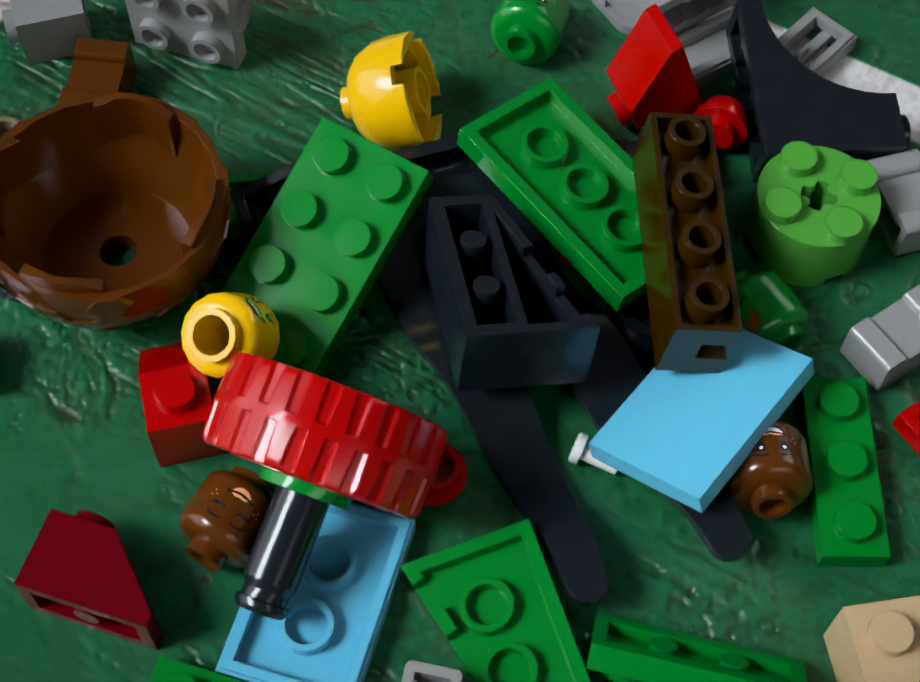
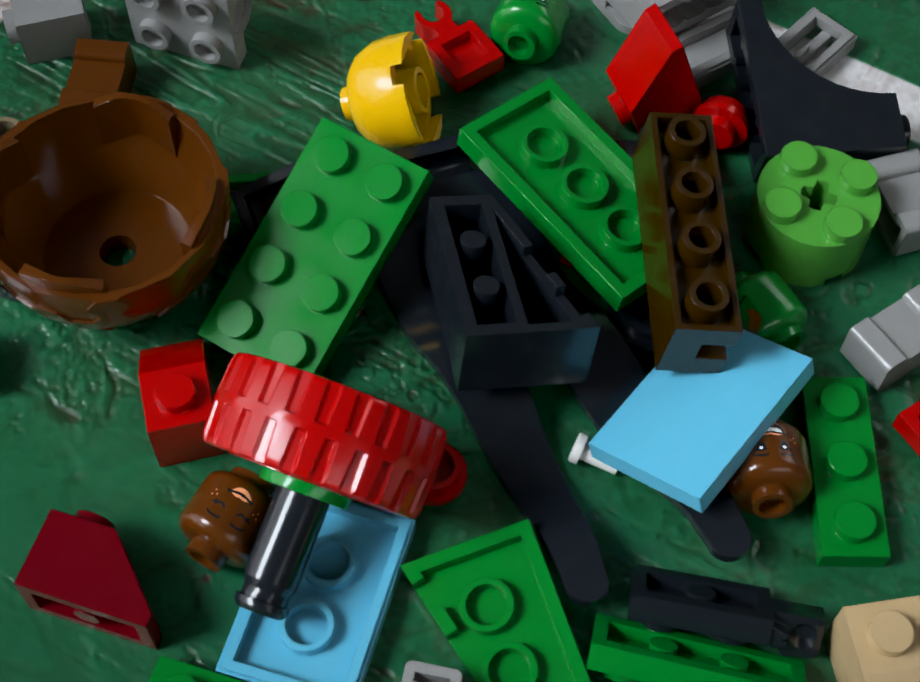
(225, 326): yellow head -> none
(459, 52): none -> red plate
(724, 610): none -> black hinge

